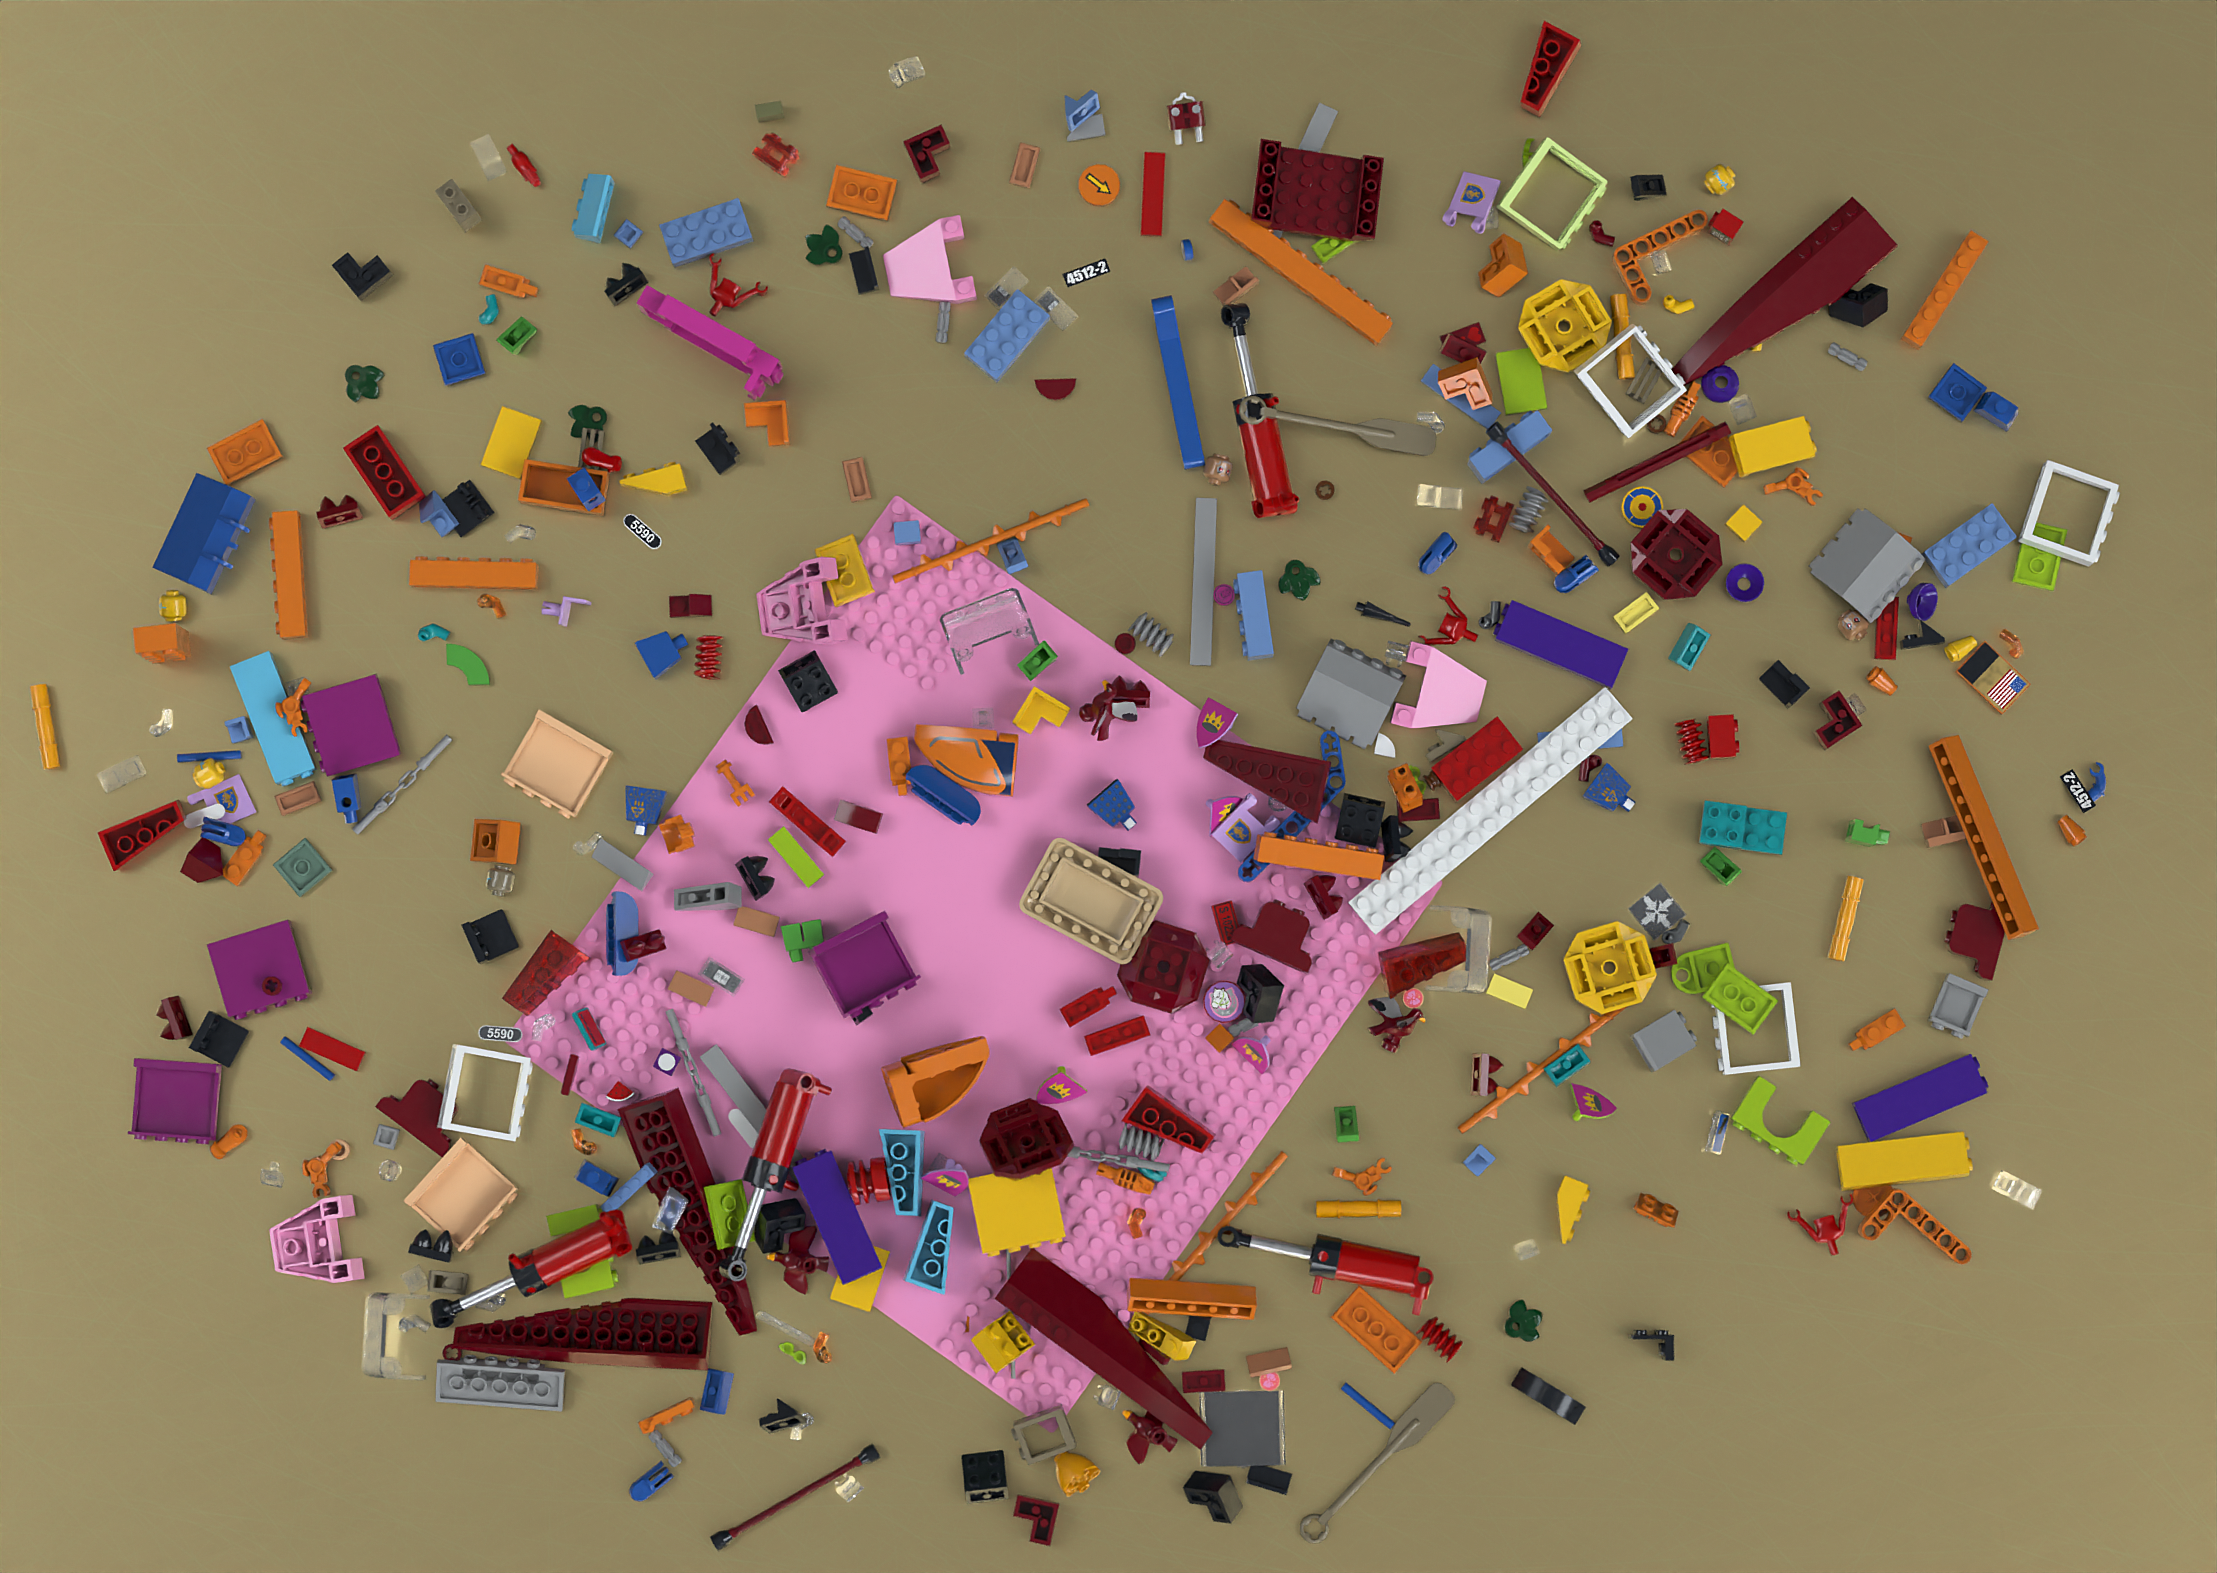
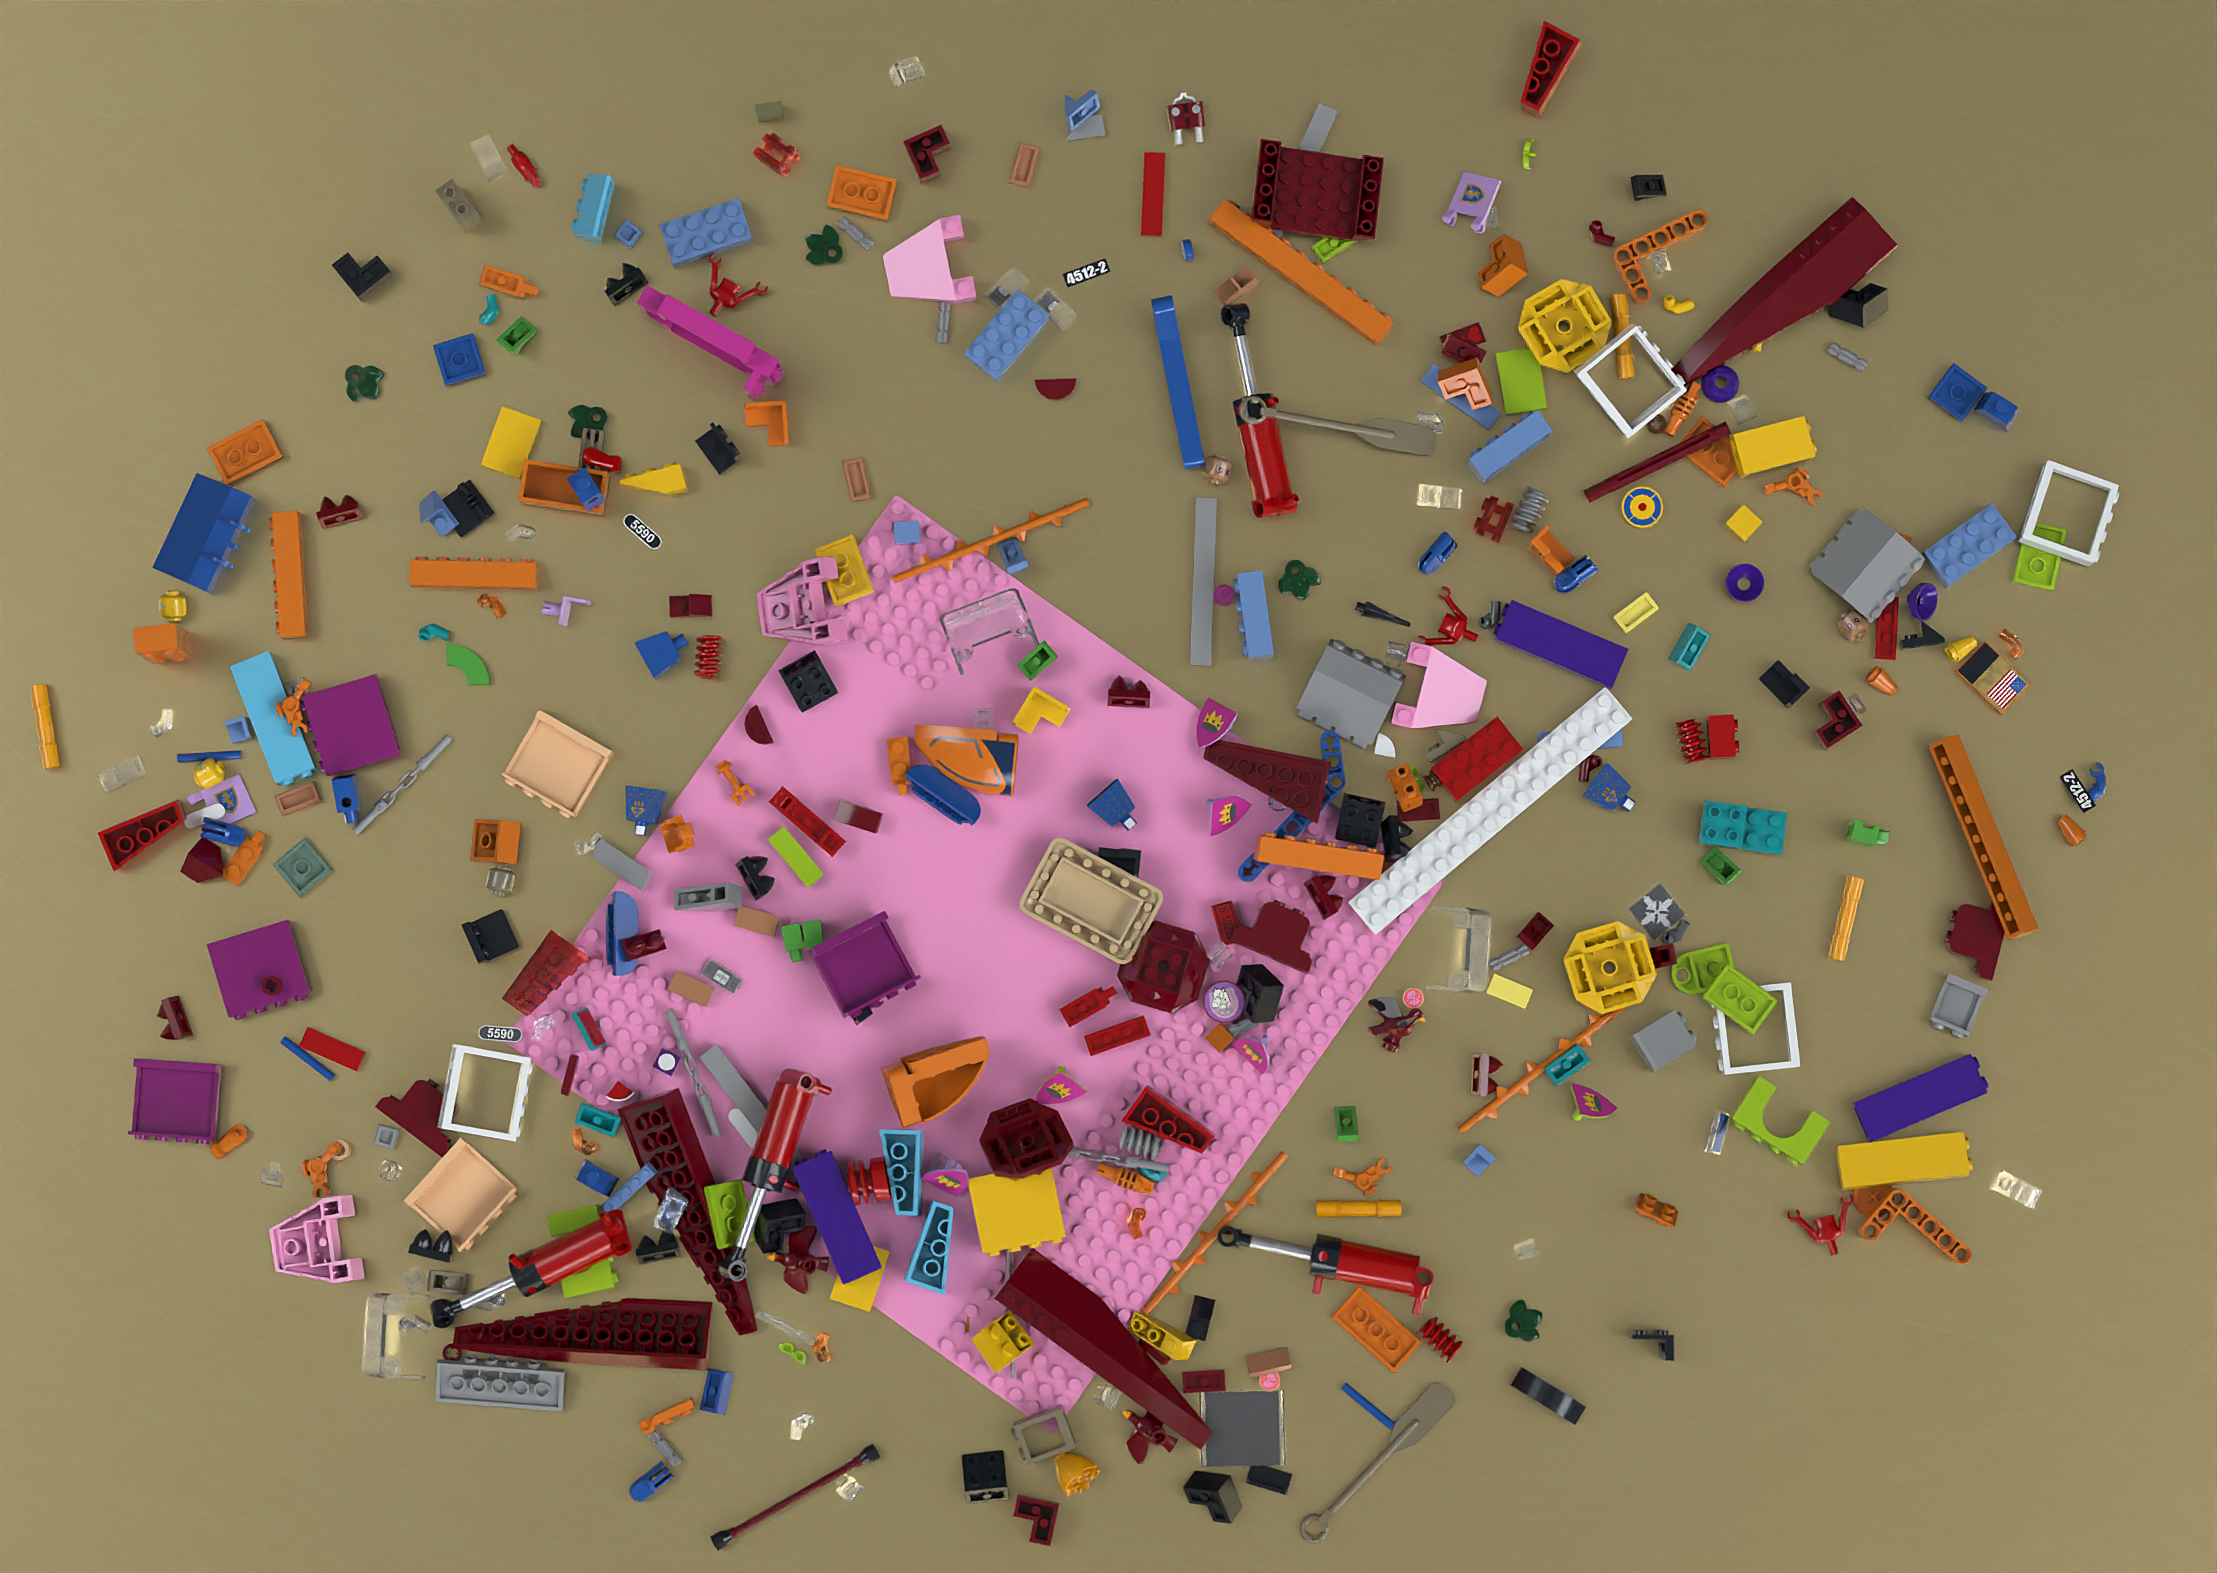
(219, 1039): black bracket -> none
(384, 472): red brick -> none
(784, 1419): black slope -> none
(864, 271): black panel -> none
(1099, 185): orange tile -> none
(1105, 710): dark red animal -> none
(1125, 643): dark red tile -> none
(1152, 634): light grey piece -> none
(1191, 1298): orange brick -> none
(1240, 829): lavender flag -> none
(1327, 496): reddish brown bush -> none
(1419, 961): clear red wedge -> none
(1569, 1199): yellow slope -> none
(1585, 208): yellowish green window -> none
(1605, 552): dark red hose -> none
(1636, 396): dark tan tile -> none
(1681, 532): dark red piece -> none
(1719, 179): yellow head -> none
(1724, 226): red brick -> none
(1878, 1030): orange hinge -> none
(1942, 831): nougat panel -> none
(1944, 290): orange brick -> none

